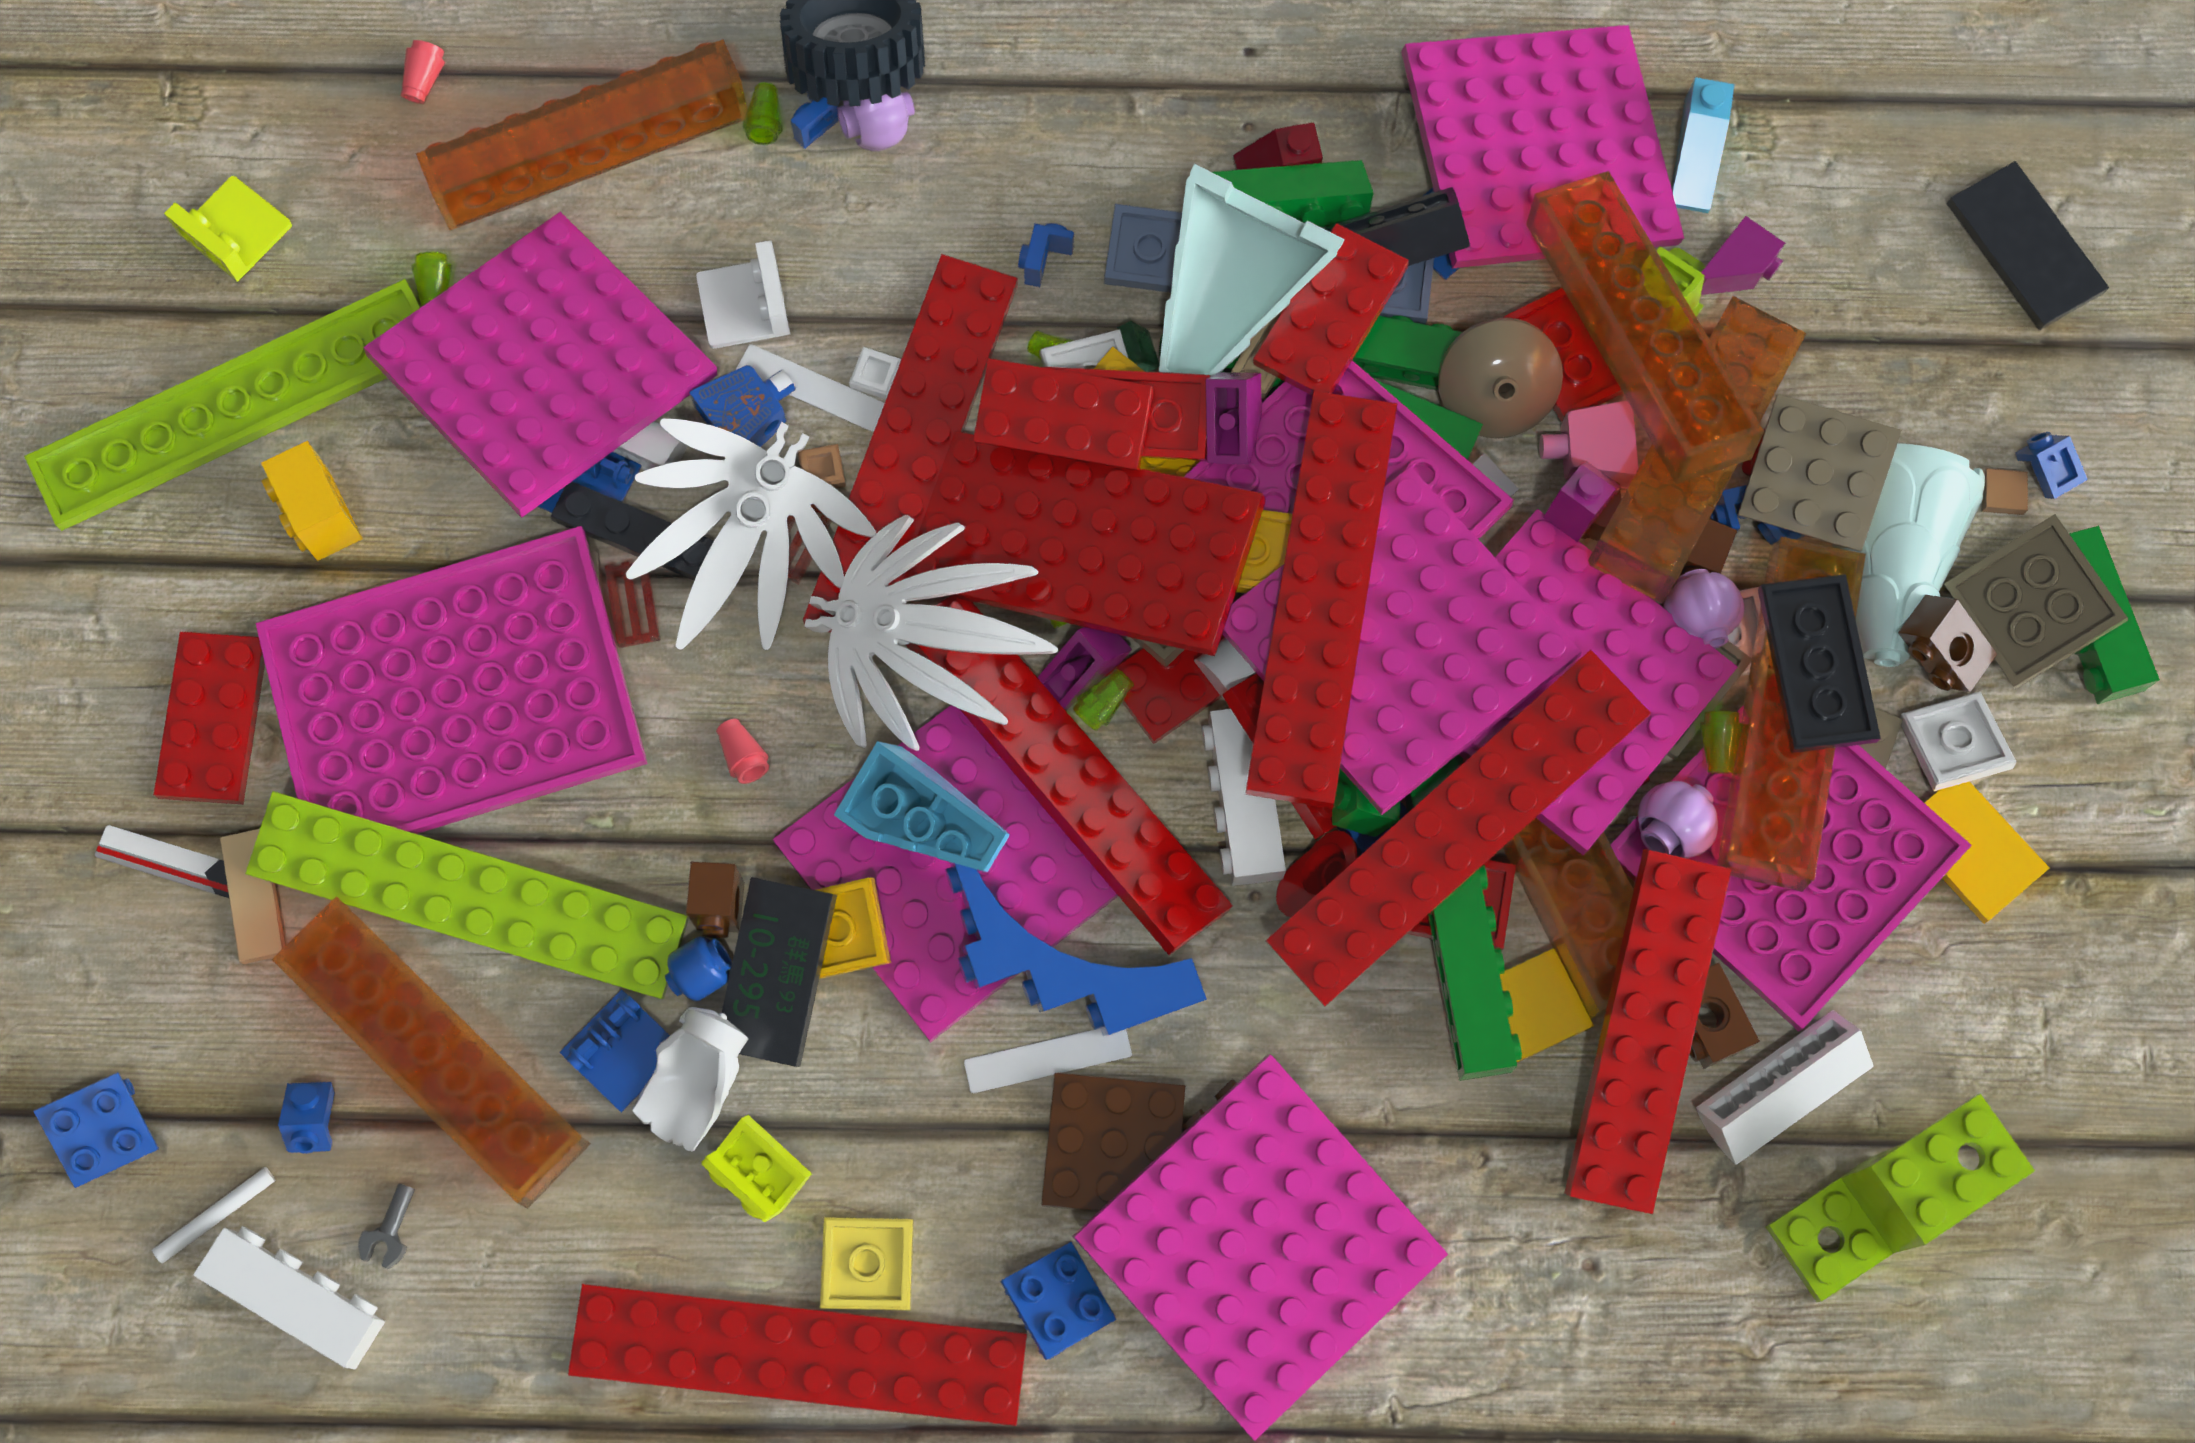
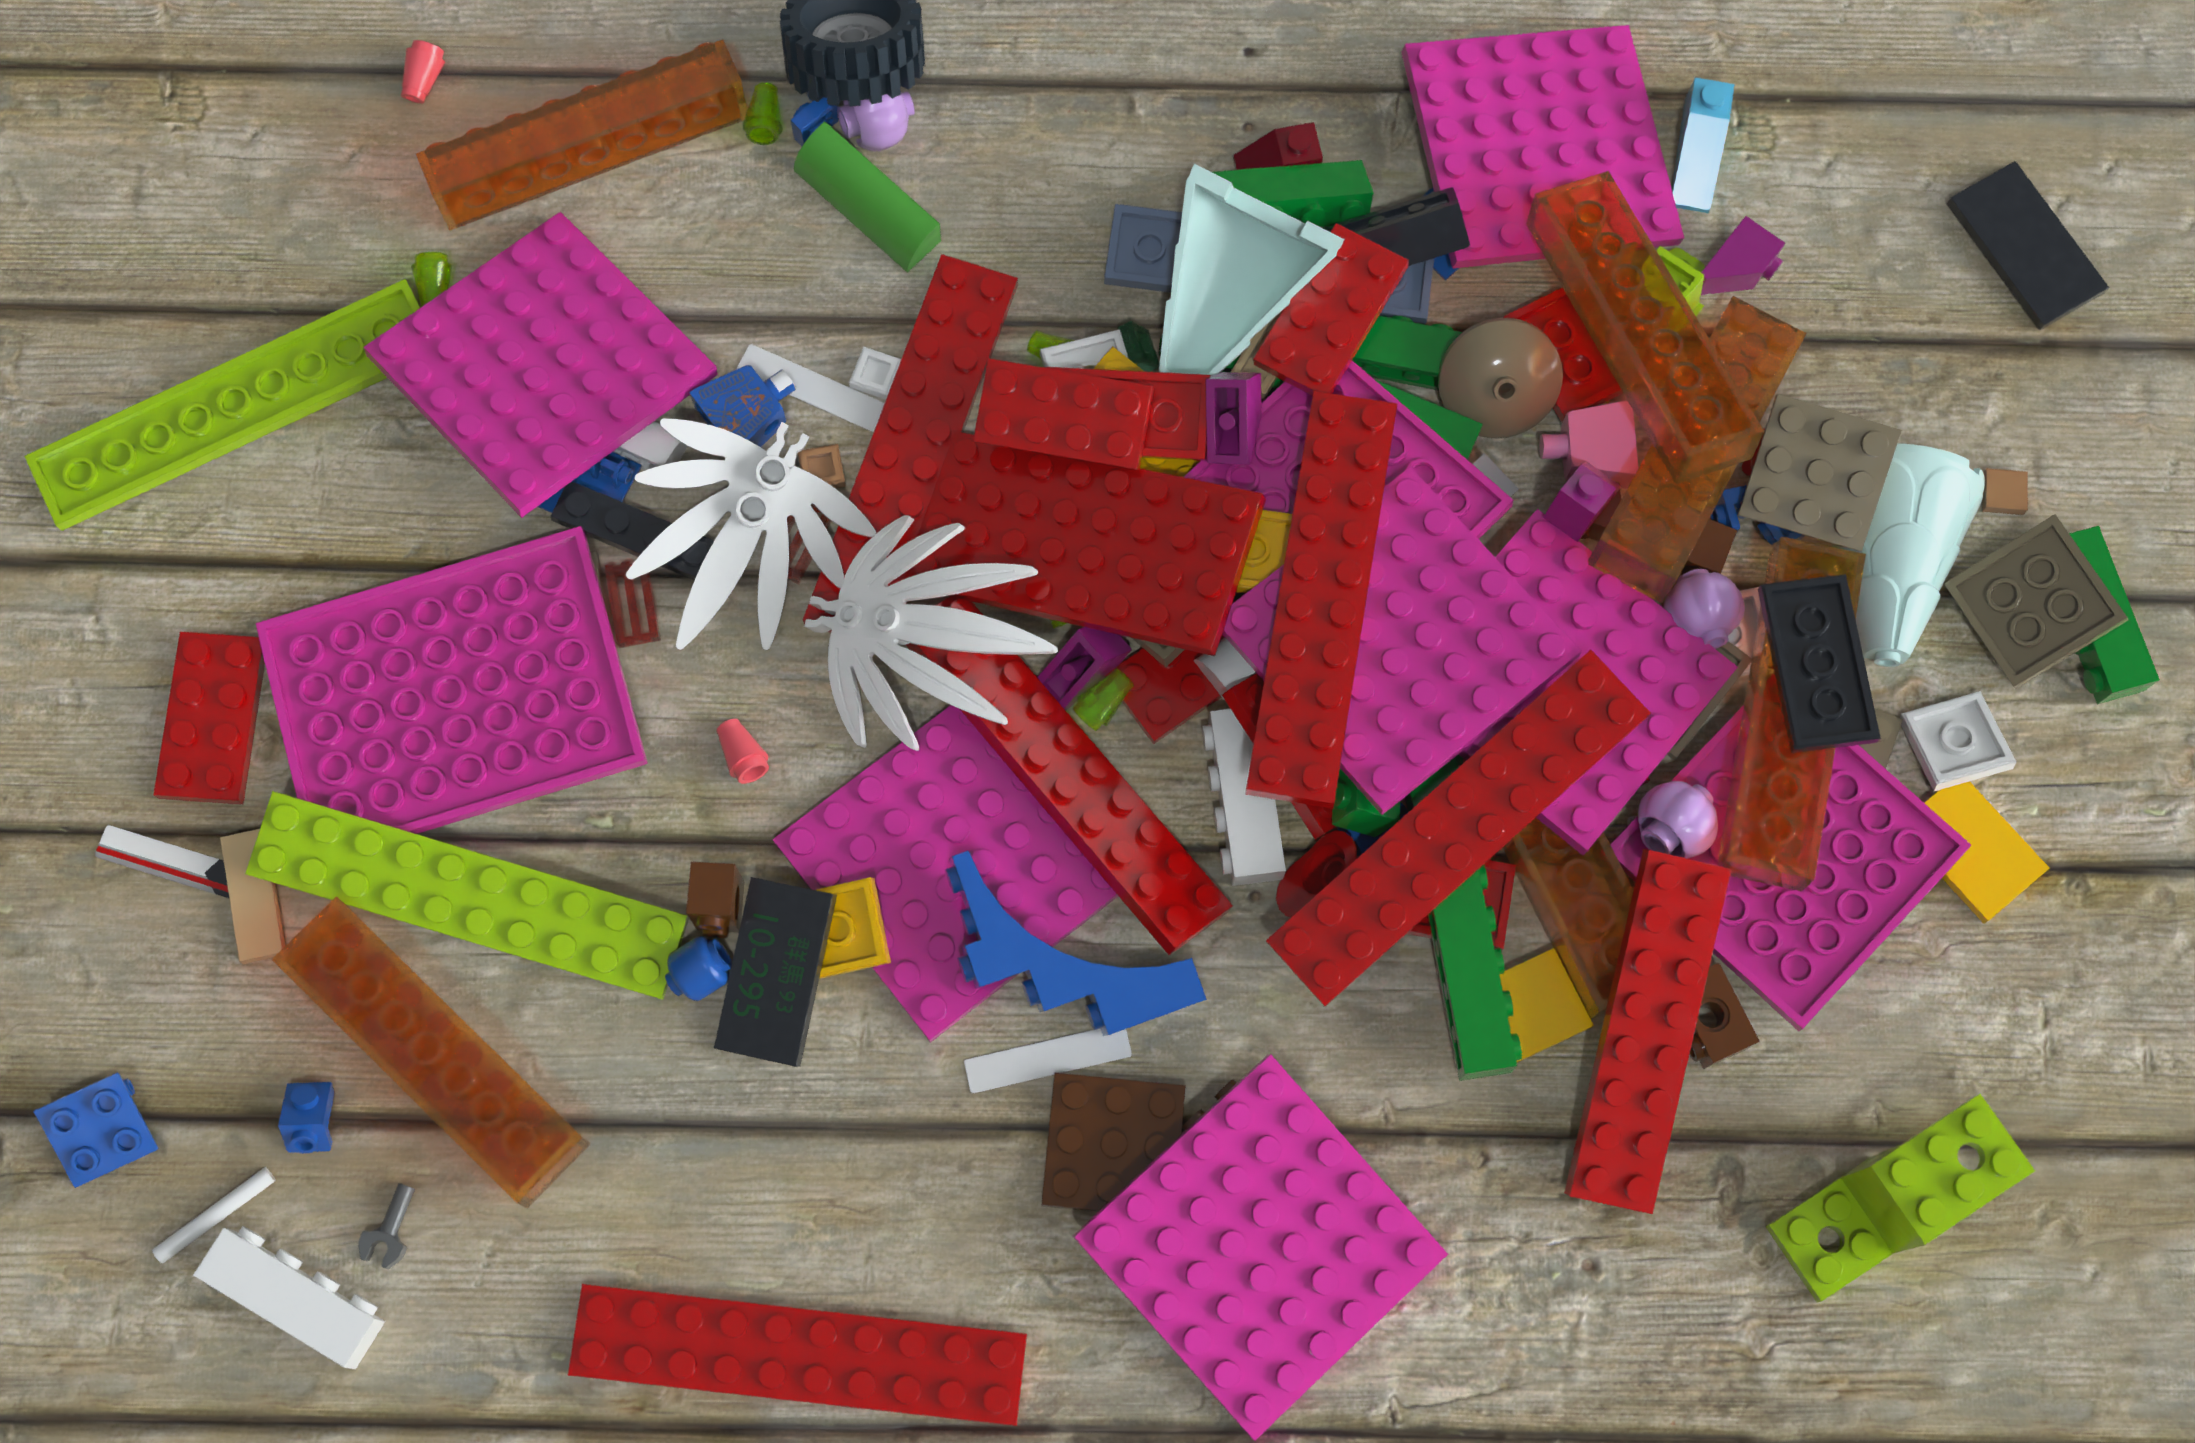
(231, 227): neon yellow bracket -> none
(309, 501): yellow brick -> none
(617, 1050): blue hinge -> none
(691, 1078): white hair -> none
(743, 301): white bracket -> none
(756, 1170): neon yellow bracket -> none
(867, 197): none -> bright green brick
(867, 1264): light yellow tile -> none
(916, 809): medium azure wedge -> none
(1044, 238): blue bracket -> none
(1058, 1301): blue hinge -> none
(1721, 740): clear neon green cone -> none
(1785, 1086): white brick -> none
(1947, 643): reddish brown brick -> none
(2054, 463): blue bracket -> none

